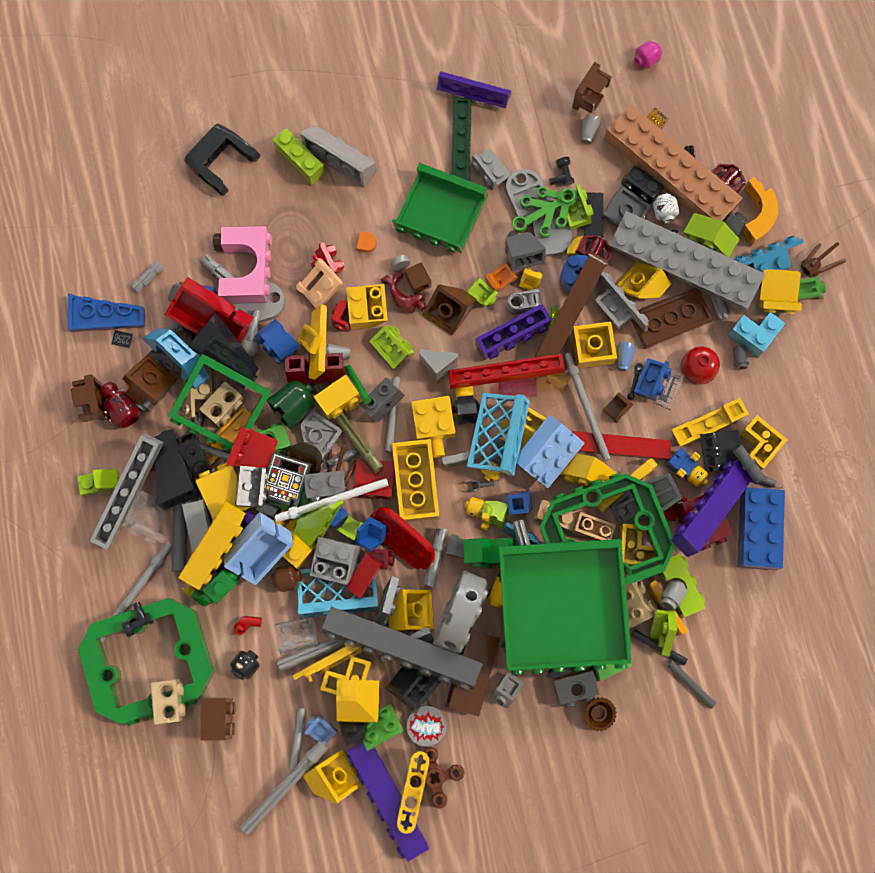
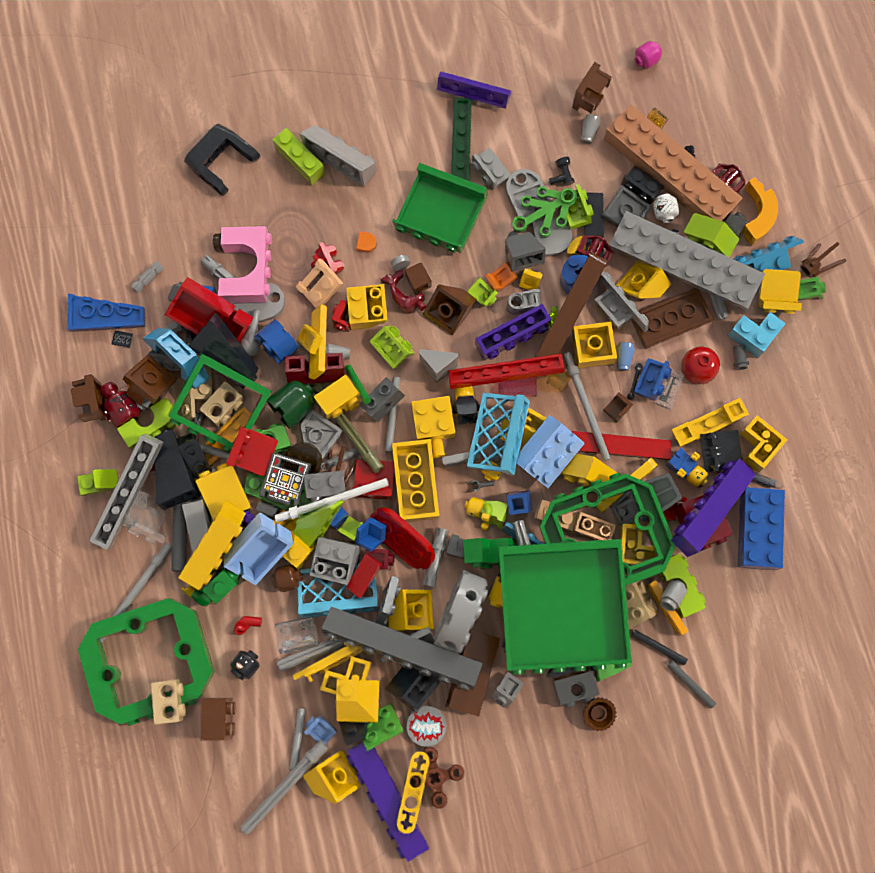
(132, 430): none -> lime arch
(143, 619): black piece -> none
(251, 486): bracket -> none
(664, 629): lime bracket -> none
(749, 464): dark grey pin -> none

